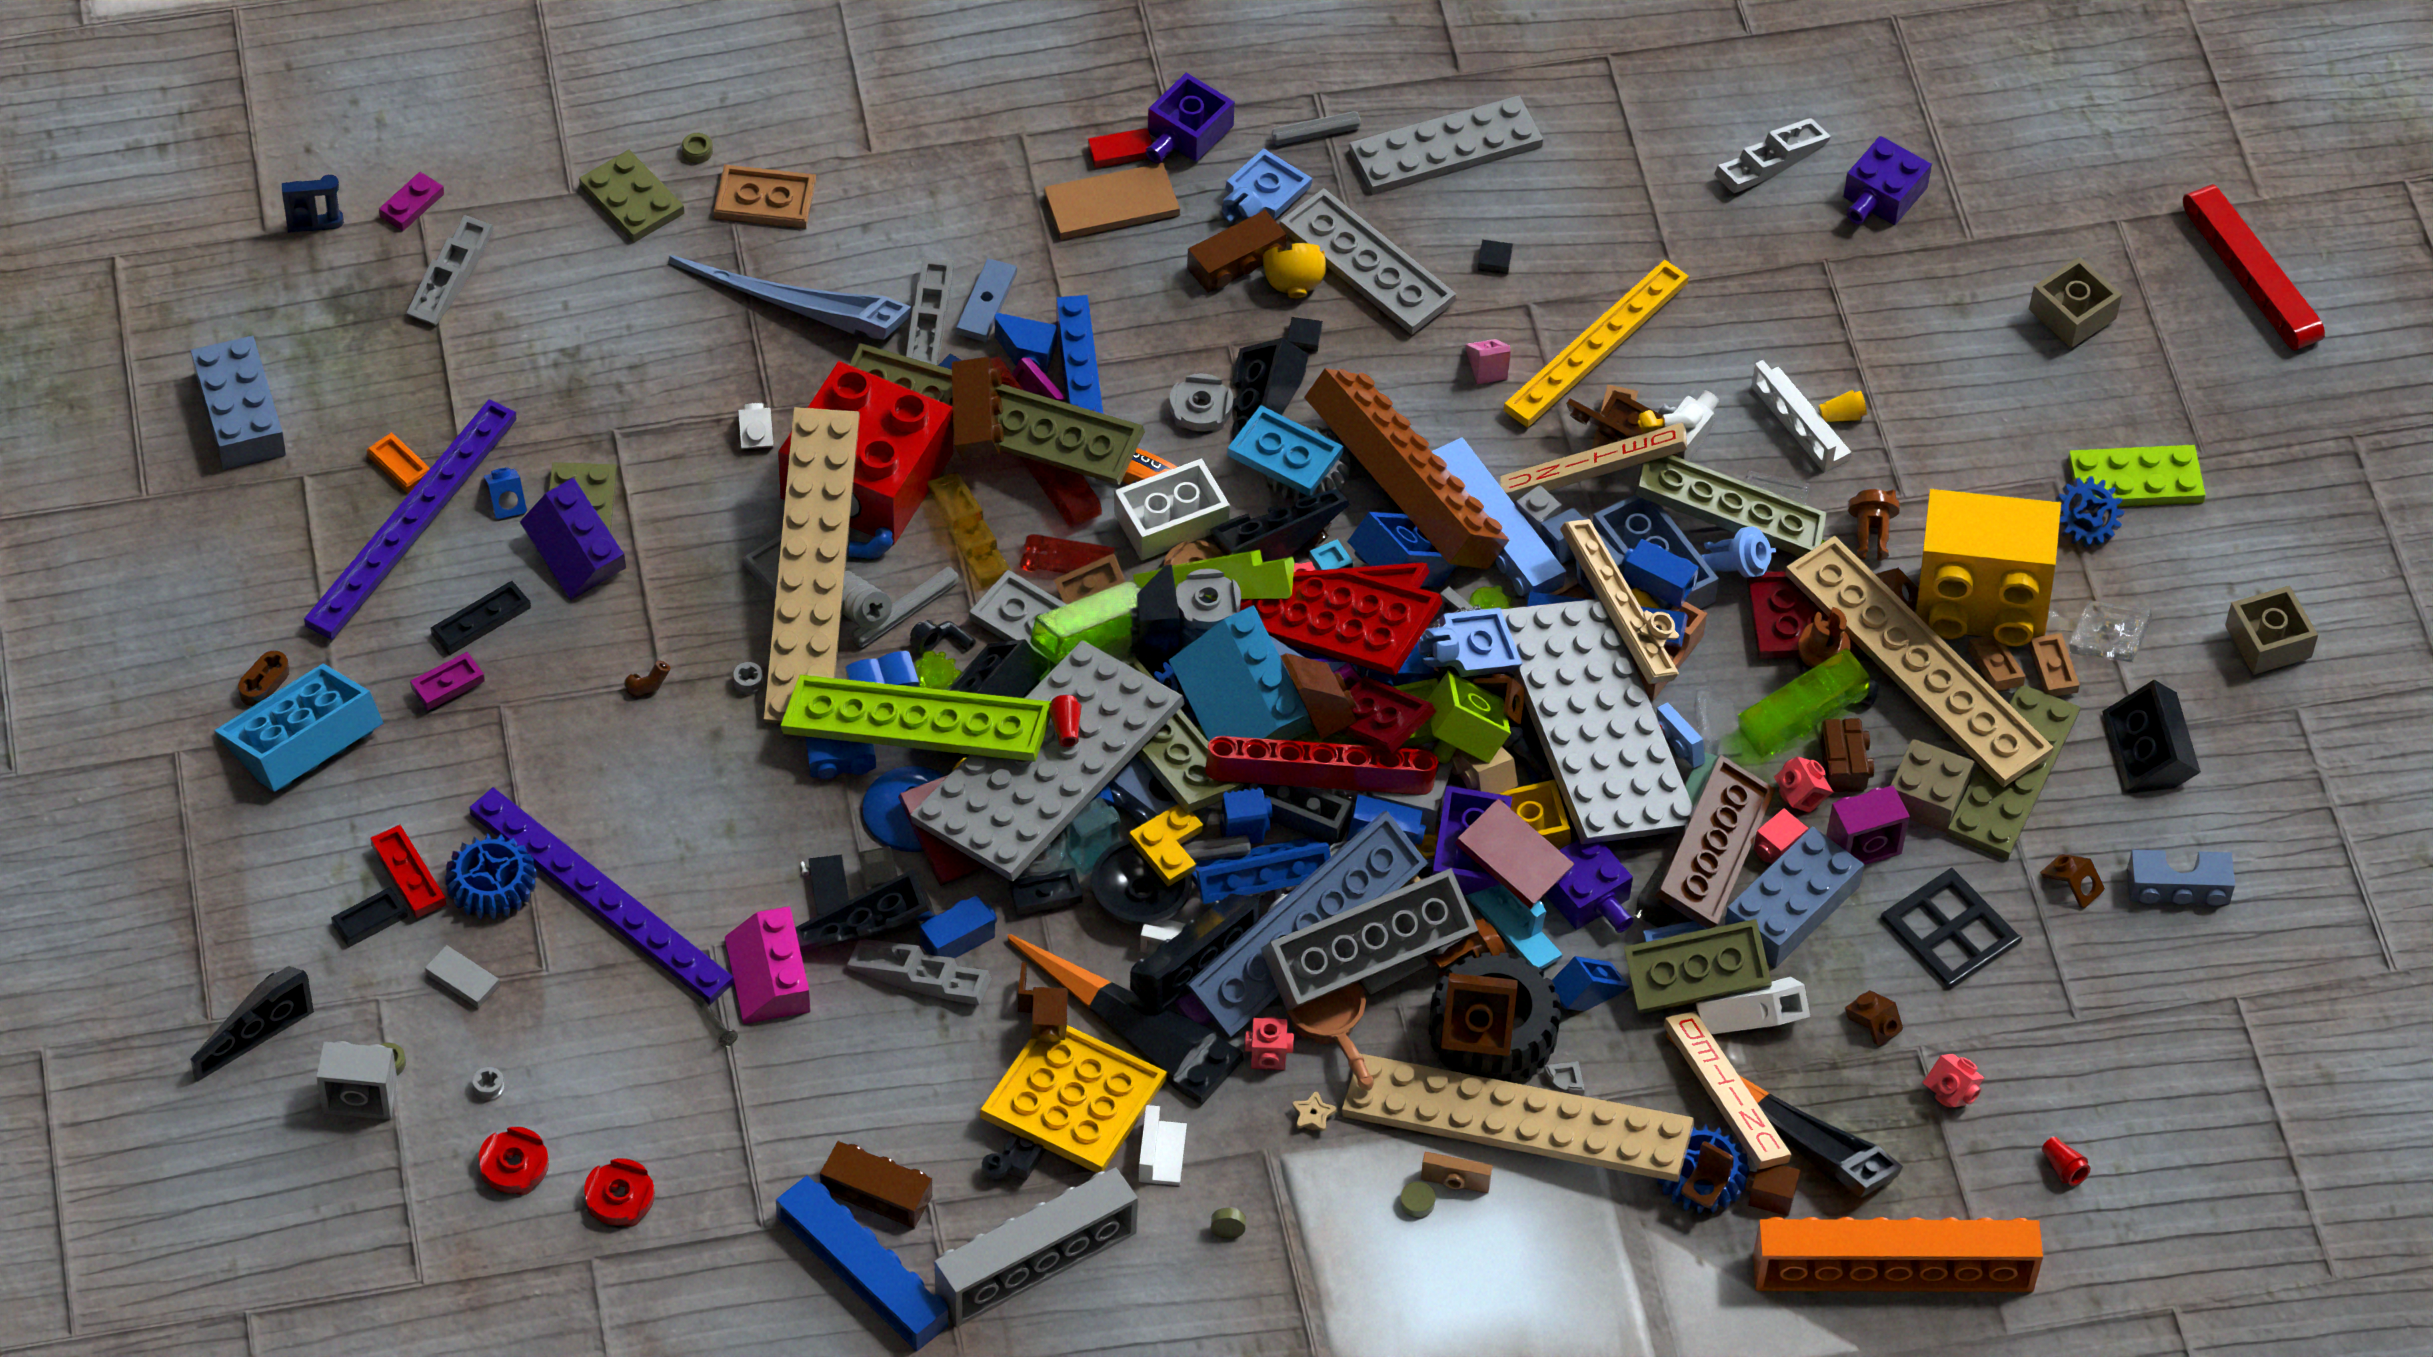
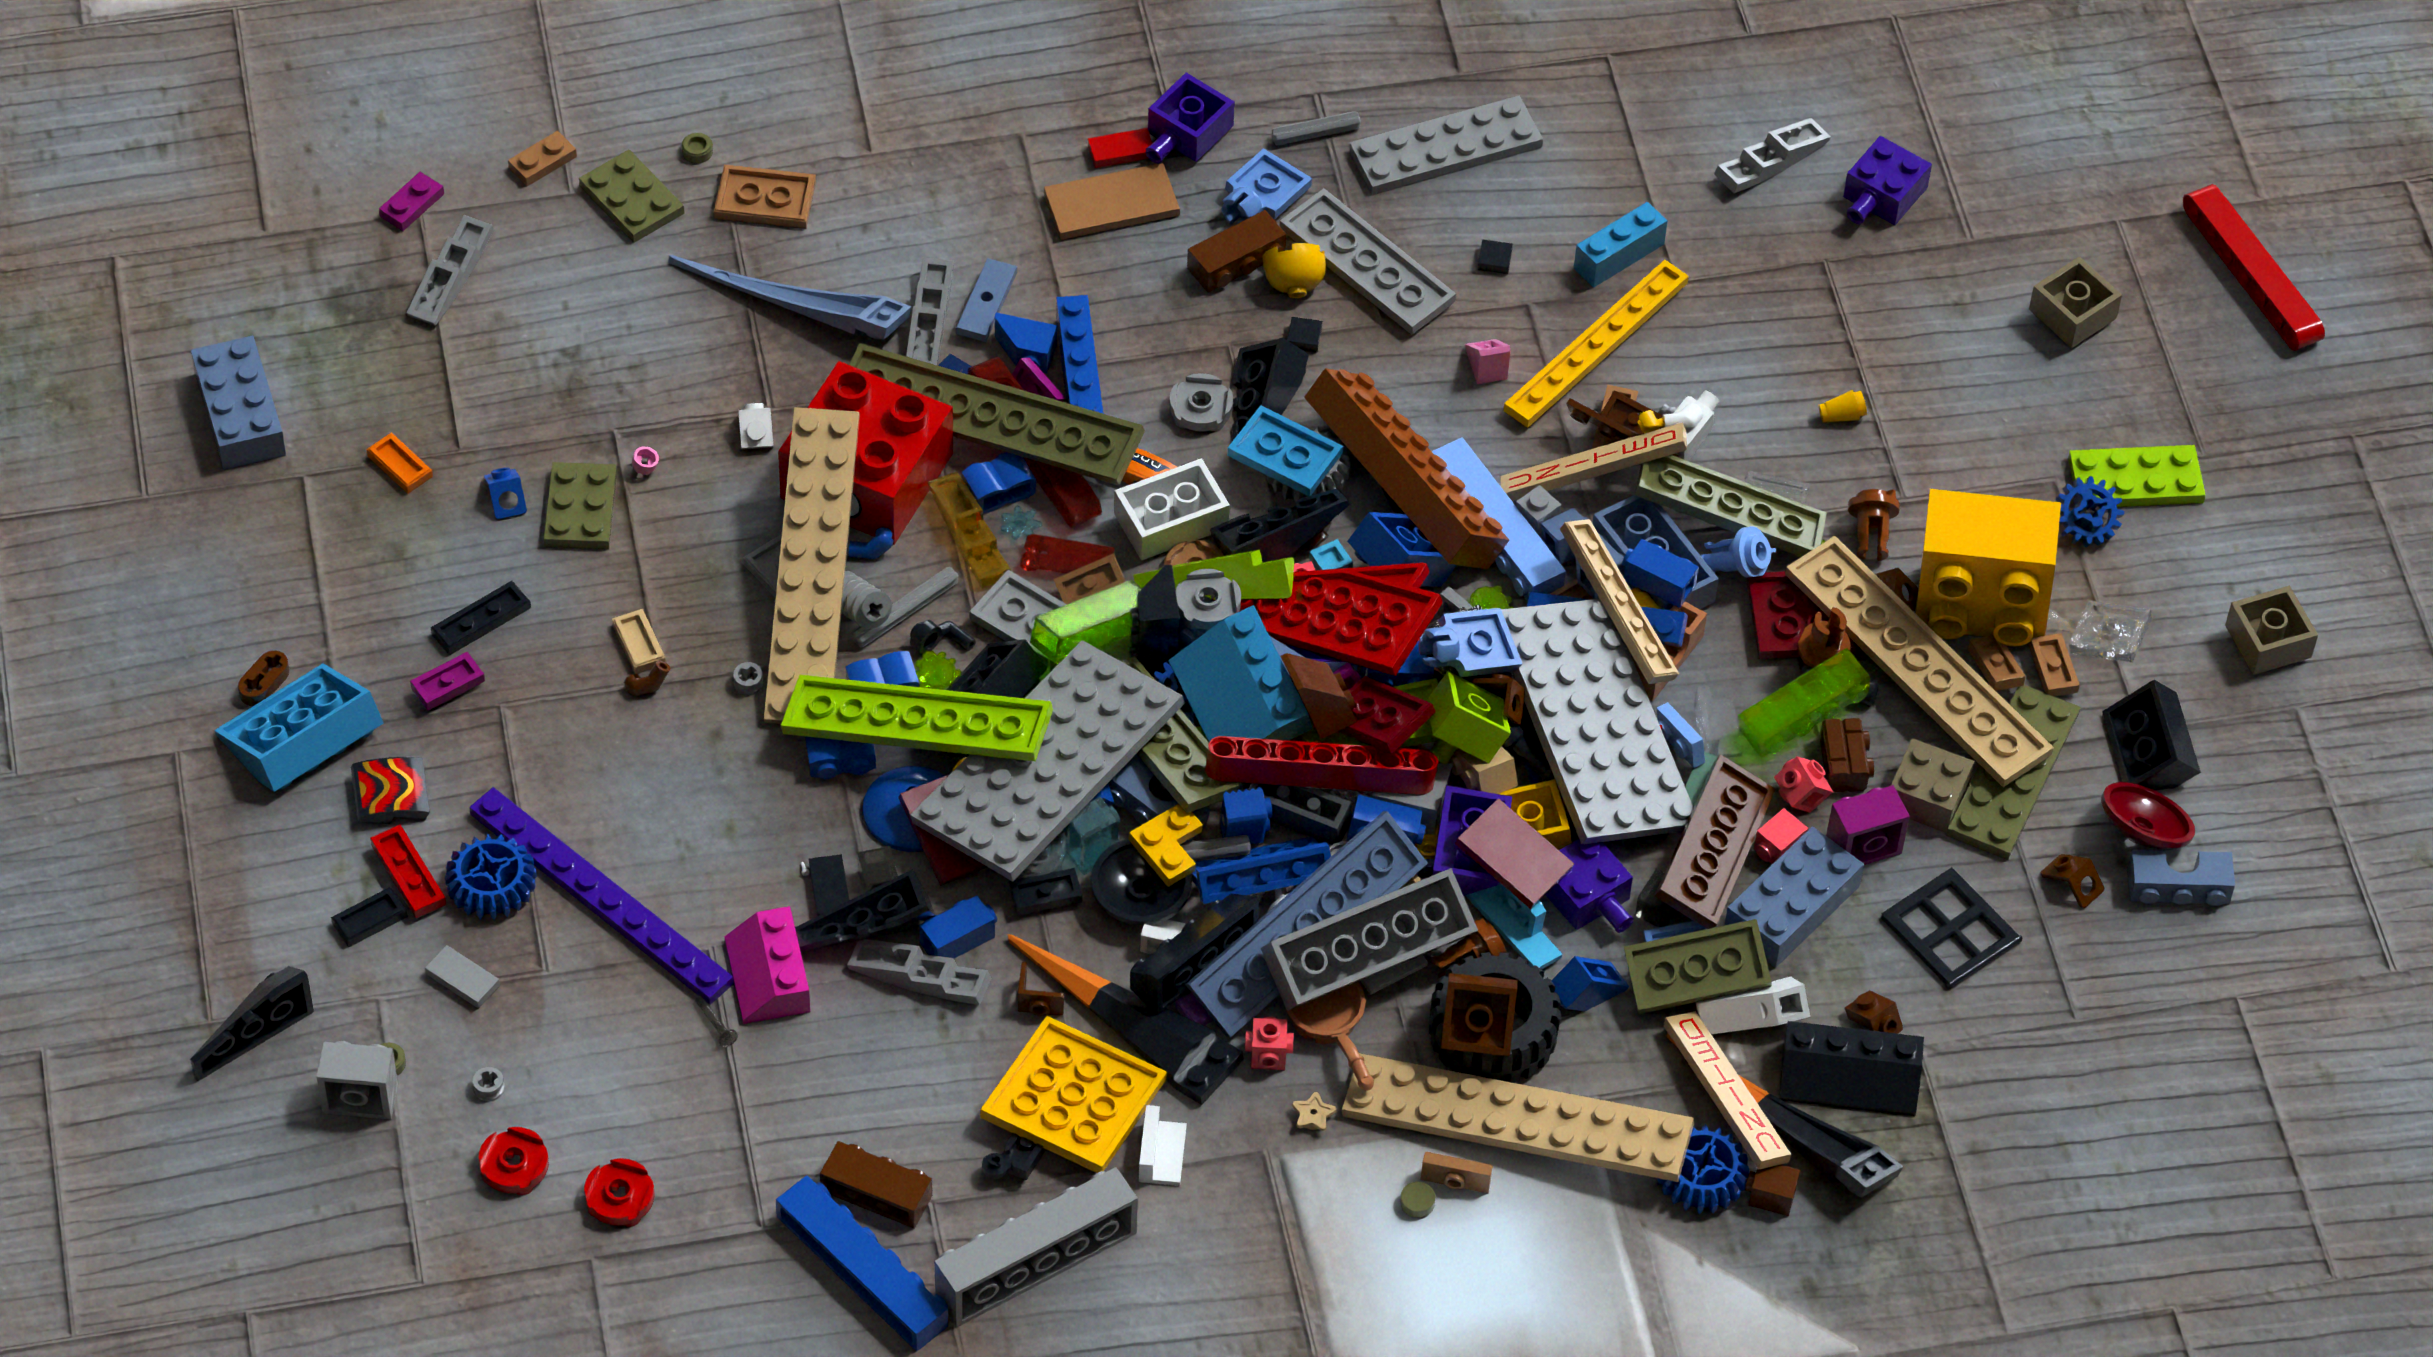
(302, 208): dark blue plate -> none
(390, 789): none -> slope
(410, 519): dark purple plate -> none
(542, 158): none -> medium nougat plate
(573, 539): dark purple slope -> none
(638, 640): none -> tan tile
(652, 460): none -> bright pink hinge
(976, 408): reddish brown brick -> none
(1000, 481): none -> blue brick
(1020, 522): none -> clear light blue plant
(1049, 1014): reddish brown brick -> none
(1065, 715): red cone -> none
(1228, 1223): olive tile -> none
(1565, 1077): light grey tile -> none
(1620, 244): none -> dark azure brick
(1661, 620): tan plate -> none
(1713, 1166): reddish brown bracket -> none
(1799, 417): white fence -> none
(1851, 1068): none -> black slope
(1897, 1255): orange brick -> none
(1954, 1081): coral brick -> none
(2067, 1162): red cone -> none
(2147, 816): none -> dark red dish

